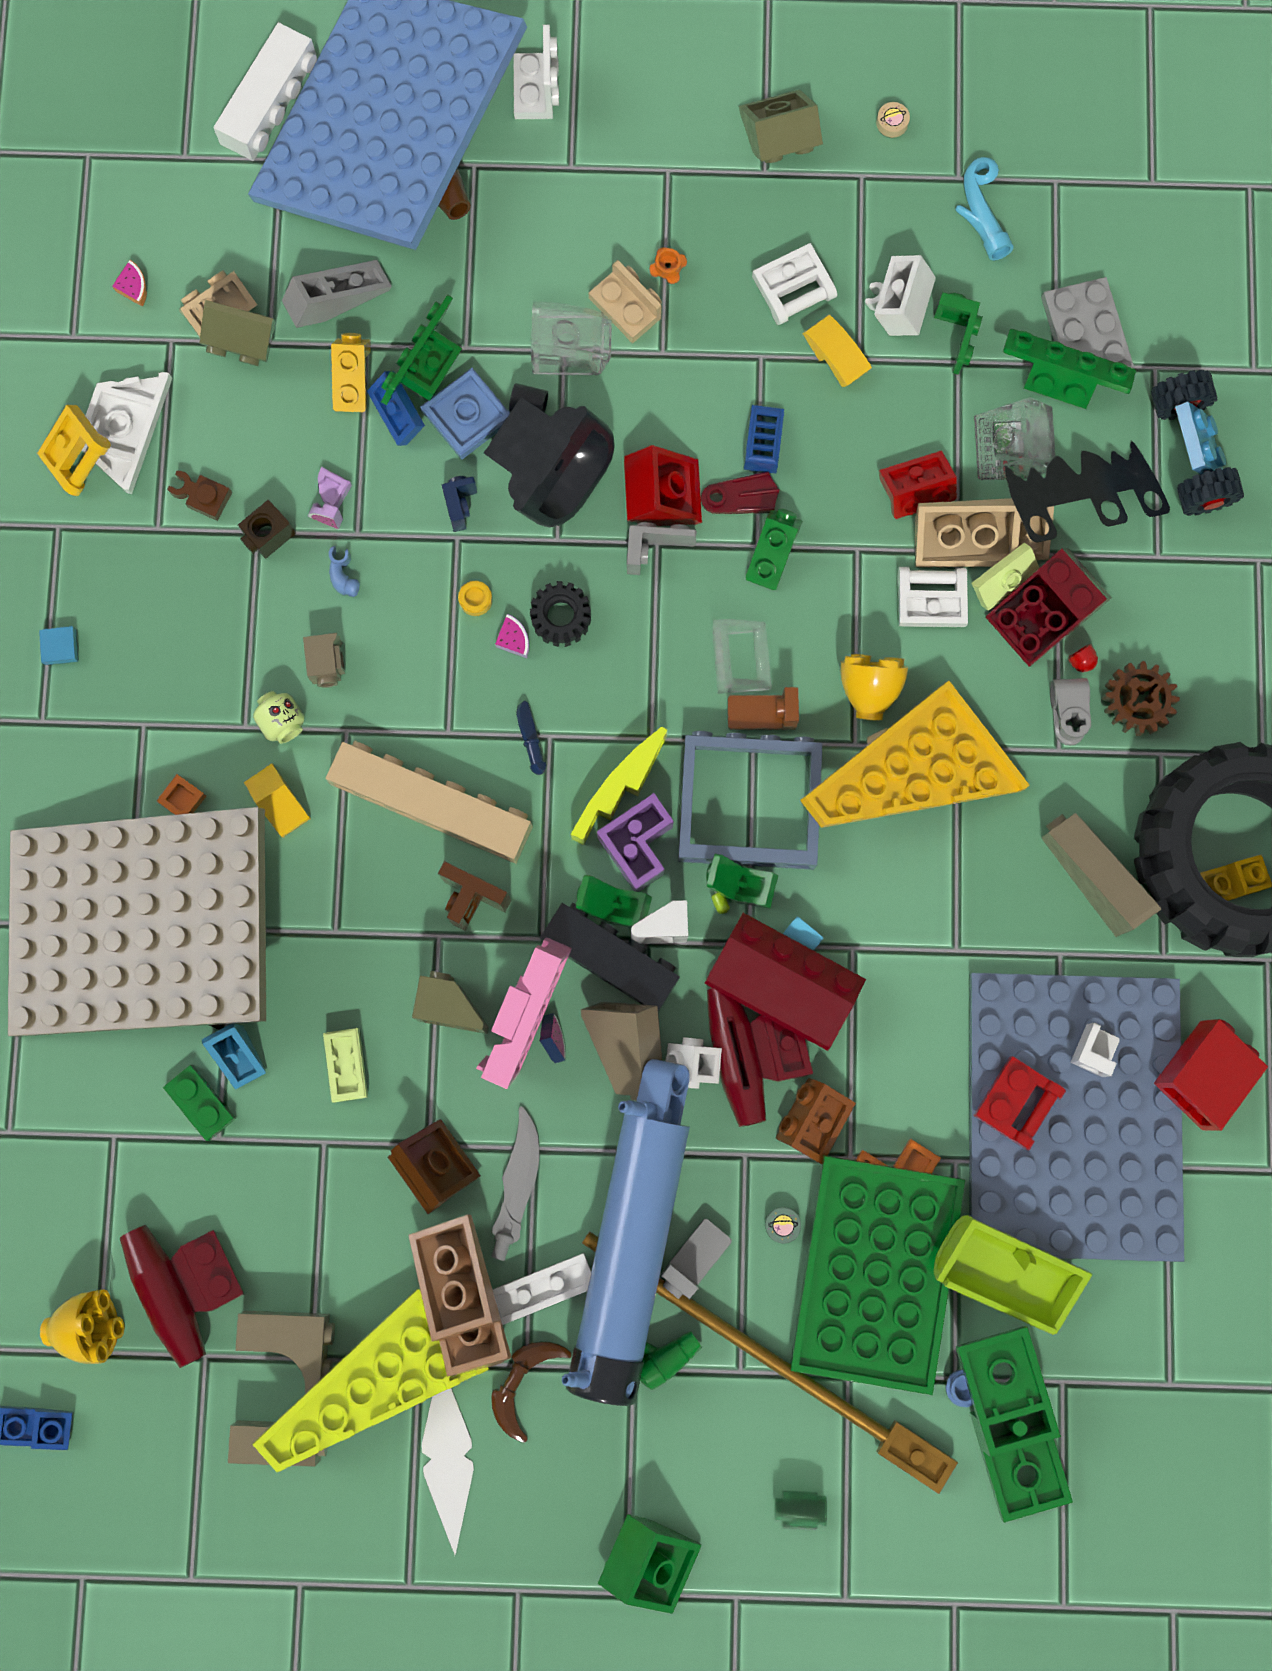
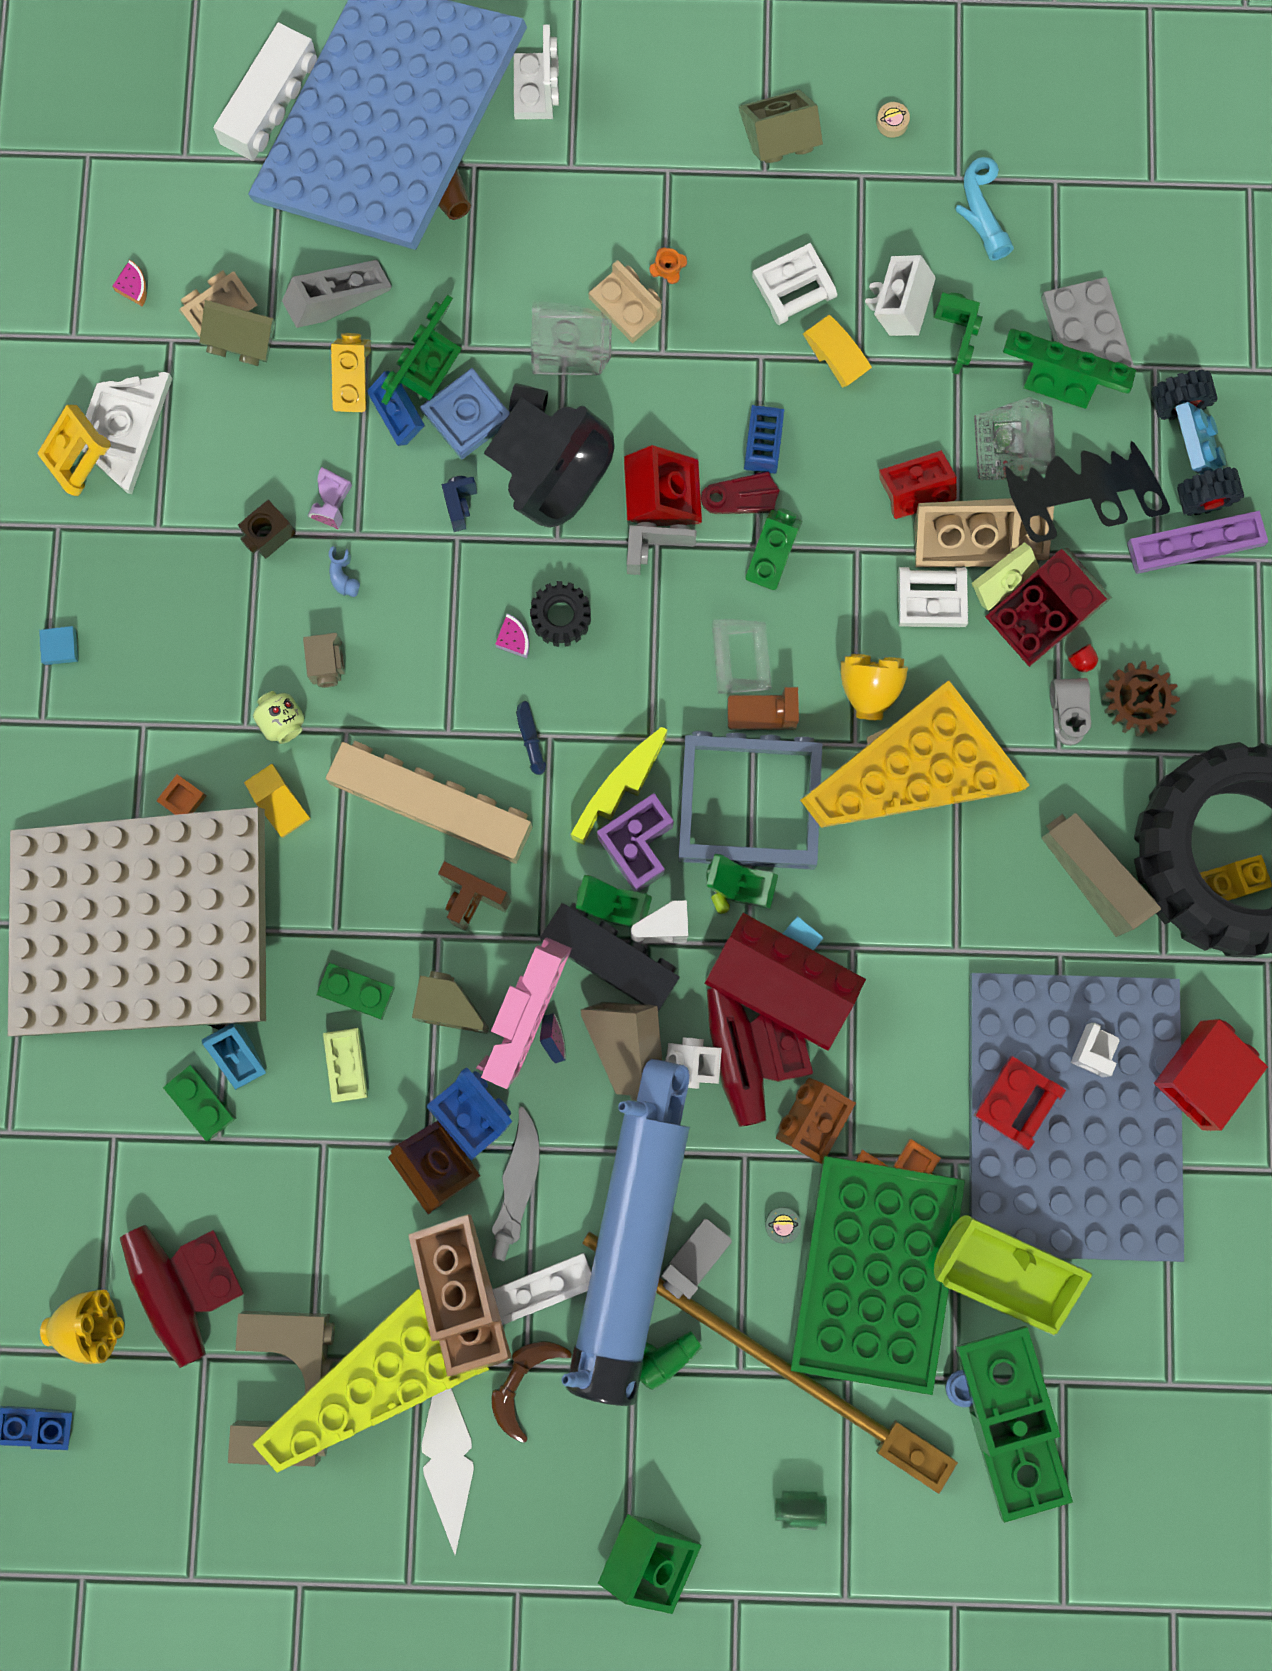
(203, 496): reddish brown plate -> none
(355, 991): none -> green plate
(471, 1113): none -> blue bracket
(475, 598): yellow tile -> none
(1197, 542): none -> medium lavender plate

